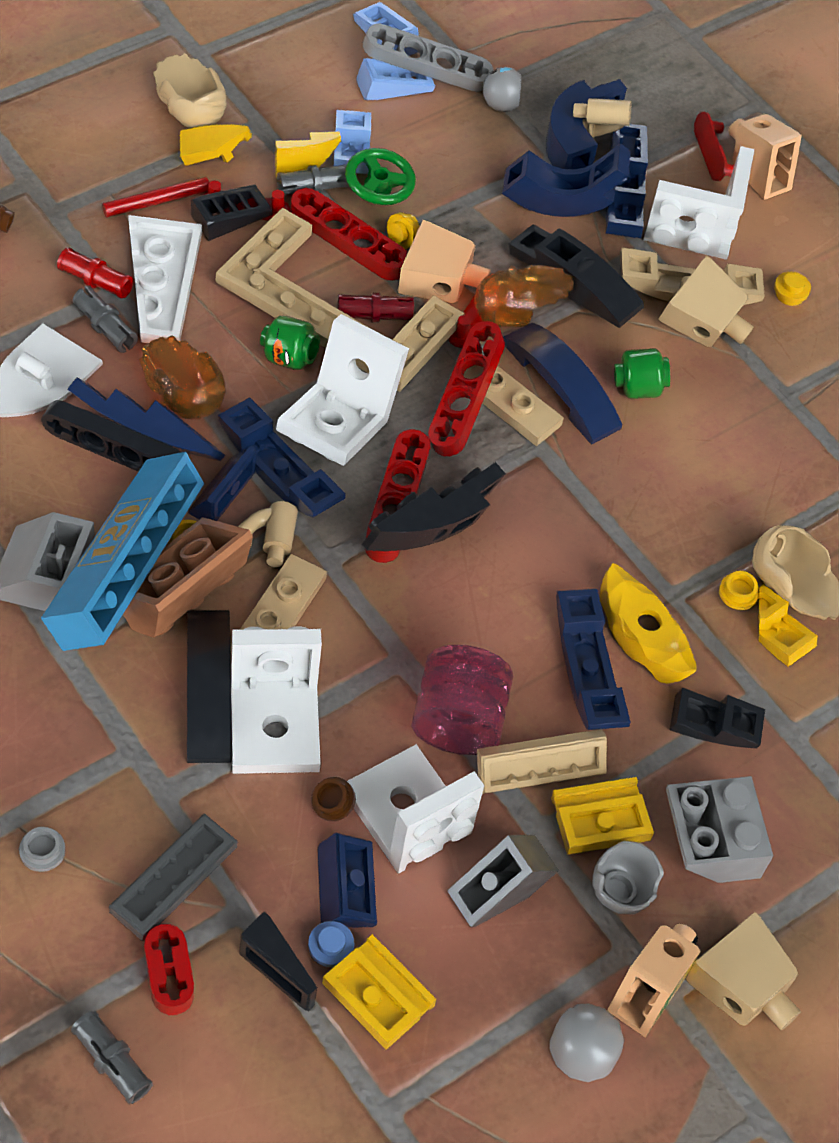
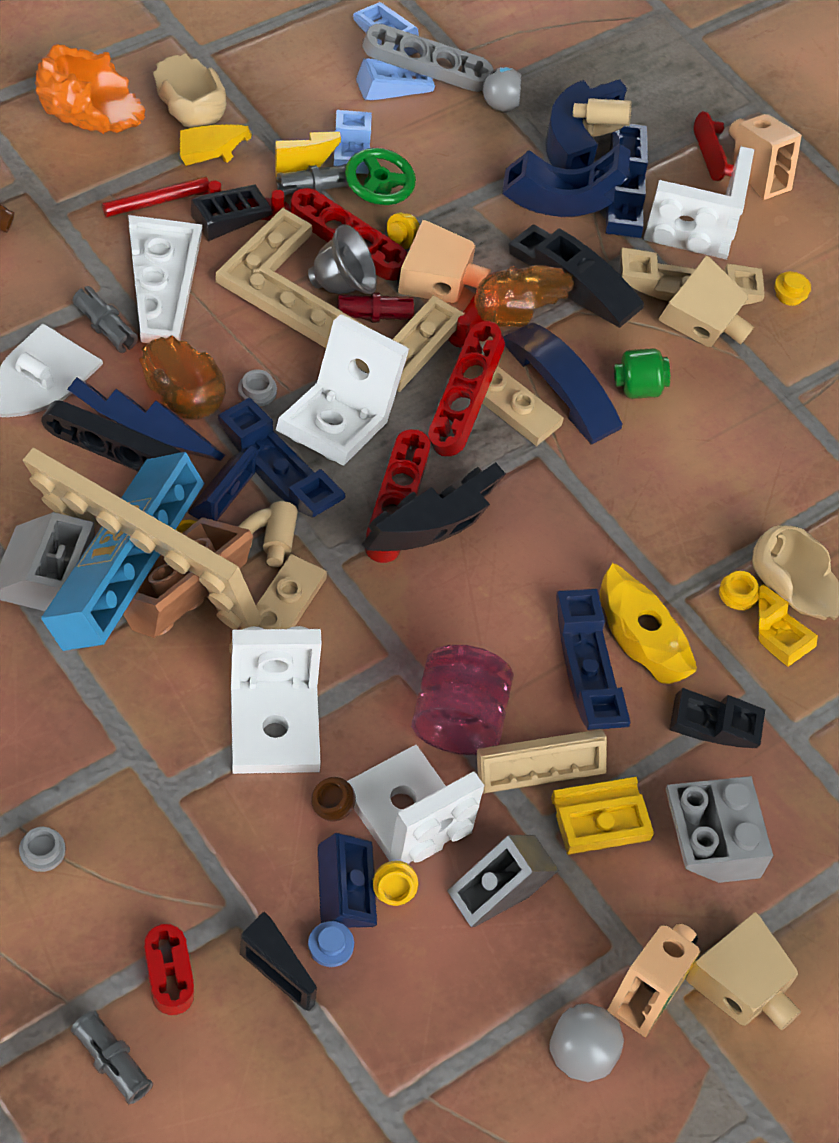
(79, 497): none -> tan plate
(86, 91): none -> orange hair
(95, 273): red pin -> none
(173, 876): dark grey plate -> none
(208, 686): black slope -> none
(258, 386): none -> light grey plate
(290, 342): green head -> none
(344, 264): none -> flat silver hat
(379, 991): yellow plate -> none
(395, 883): none -> yellow plate
(627, 877): light grey hair -> none

